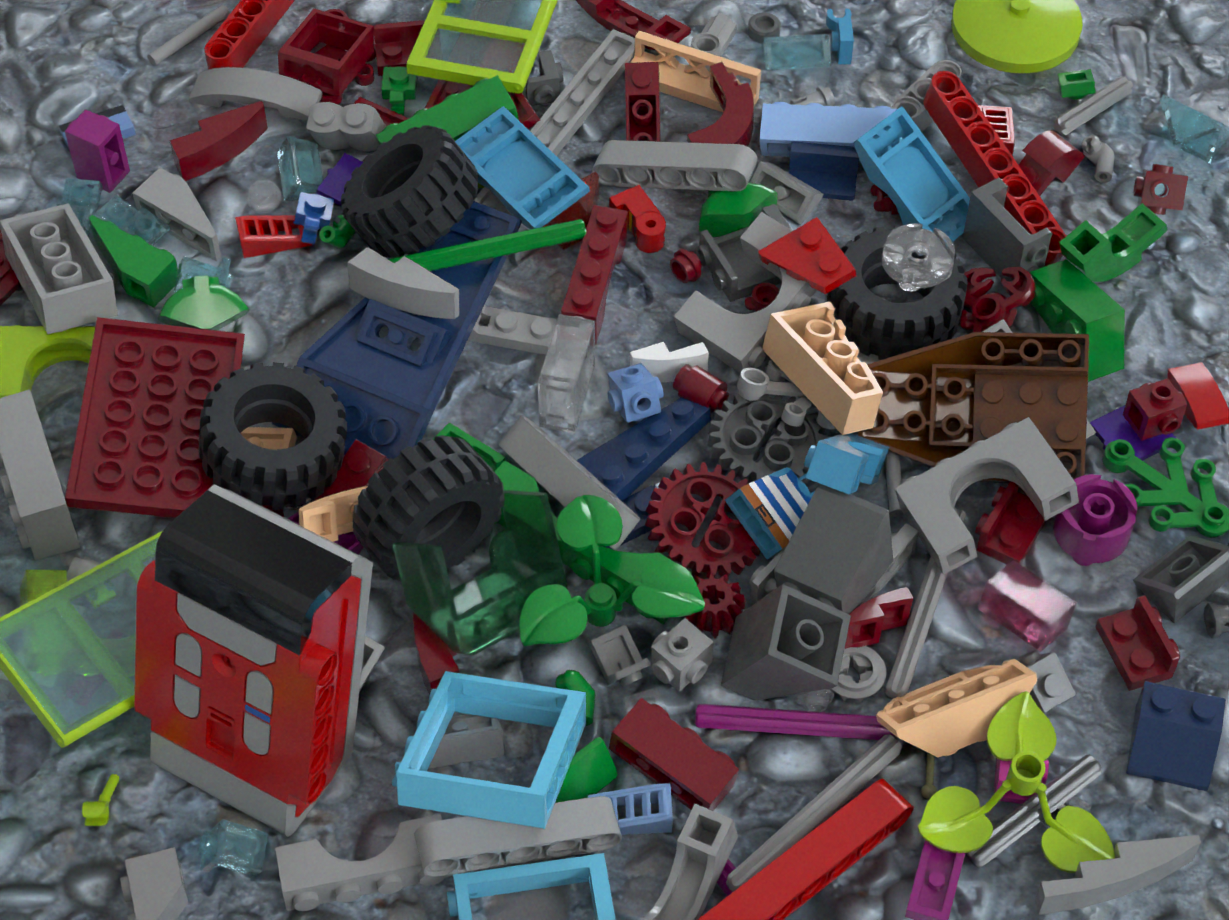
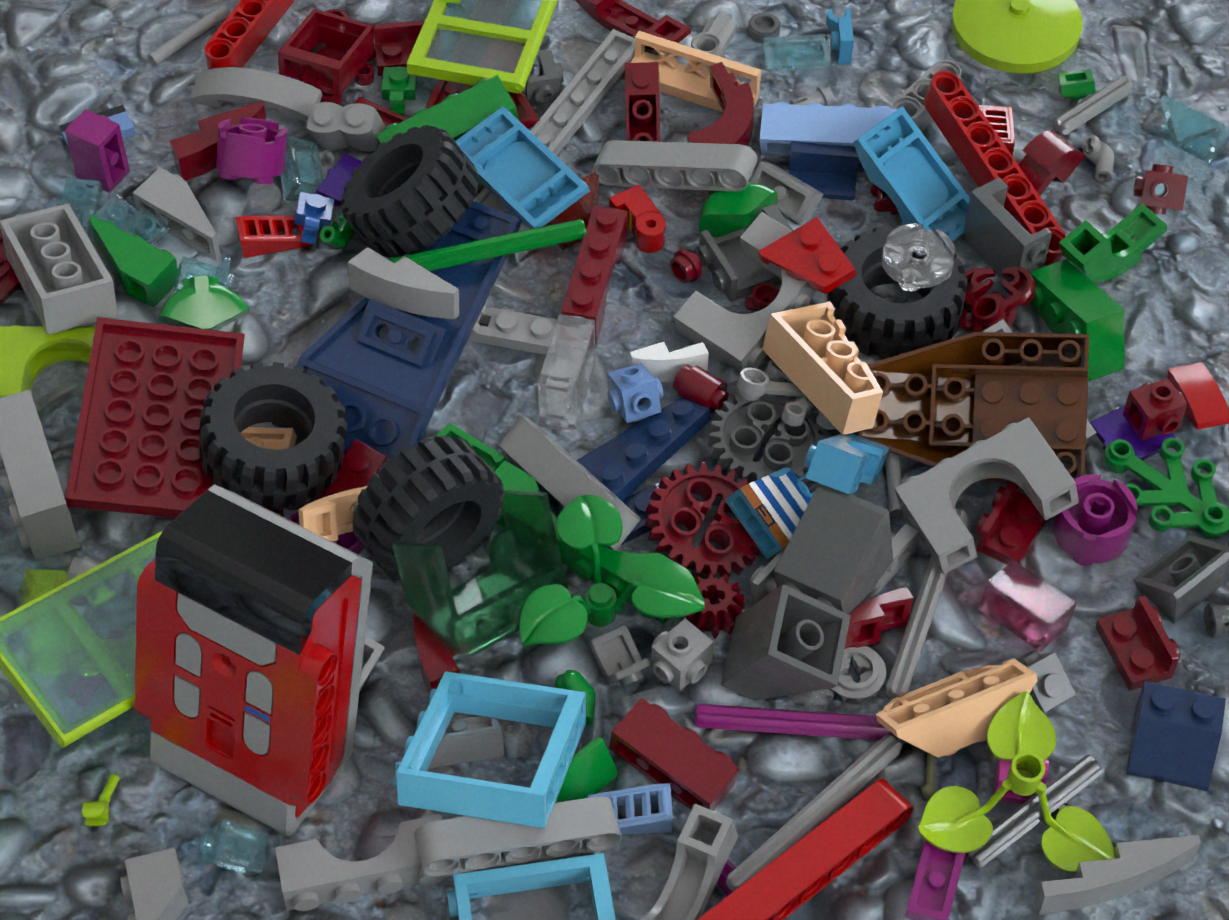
(251, 150): none -> magenta brick

